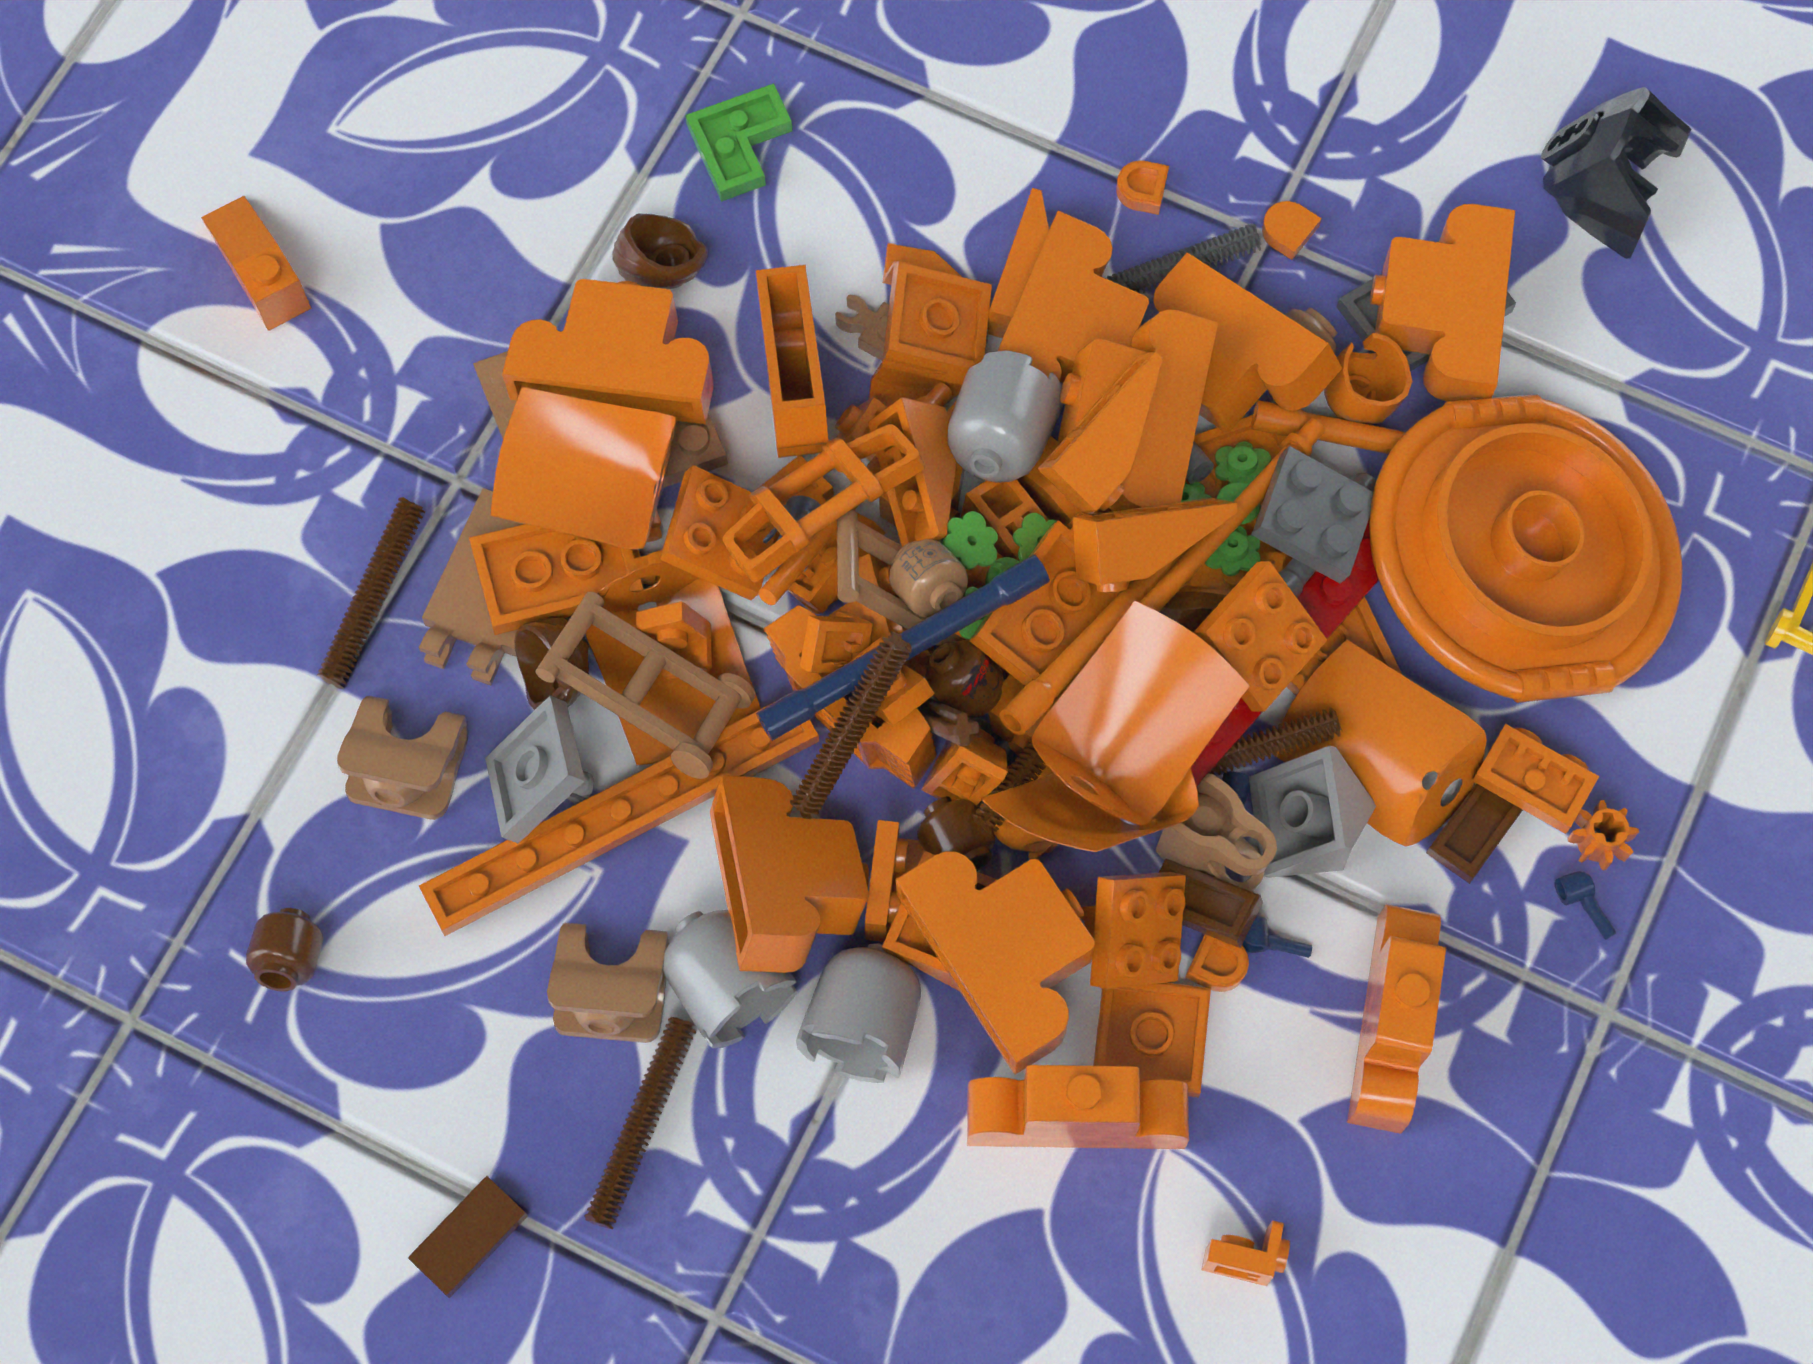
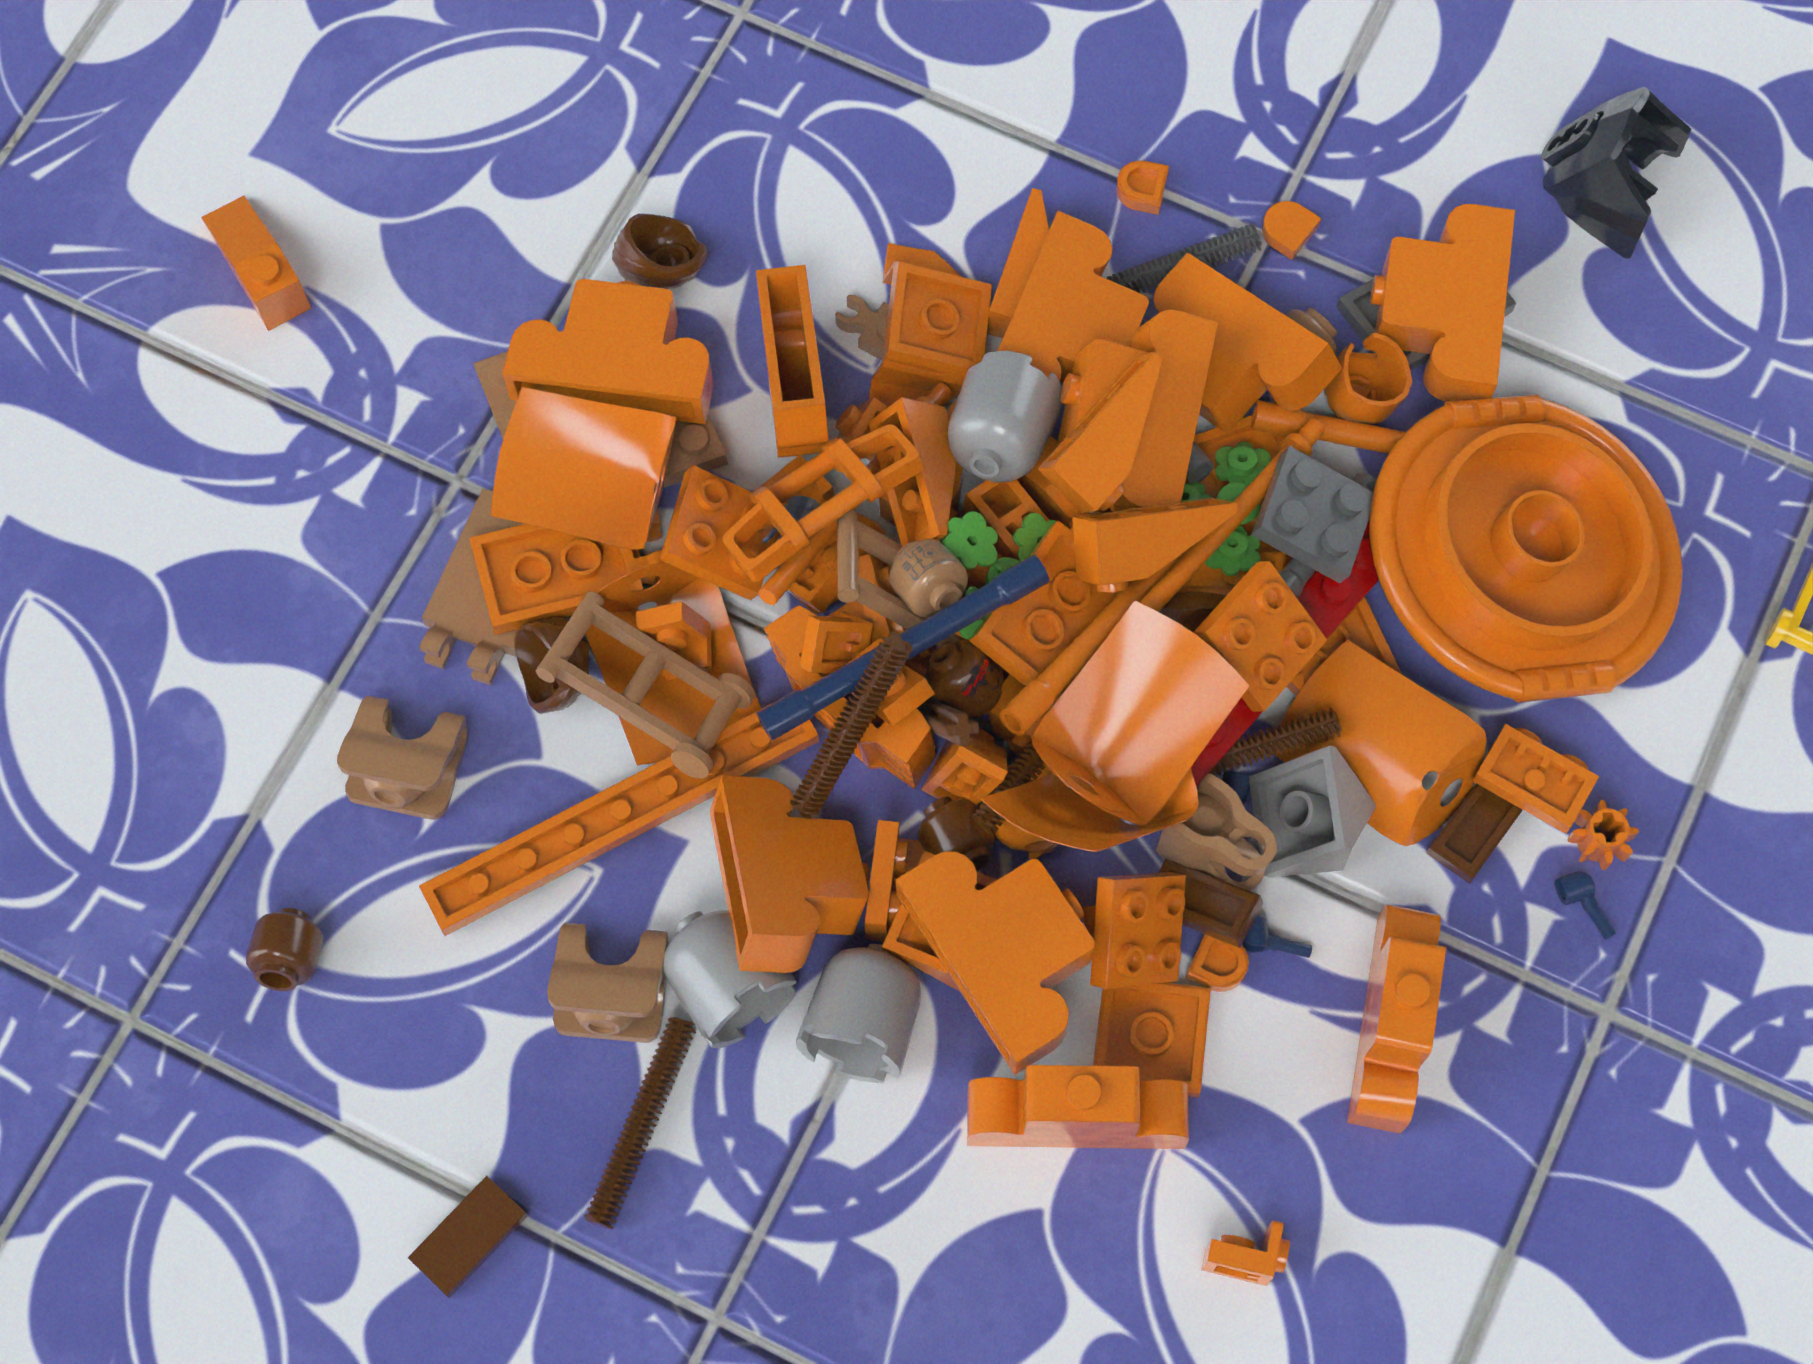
(370, 591): reddish brown axle -> none
(536, 770): light grey tile -> none
(728, 132): bright green plate -> none

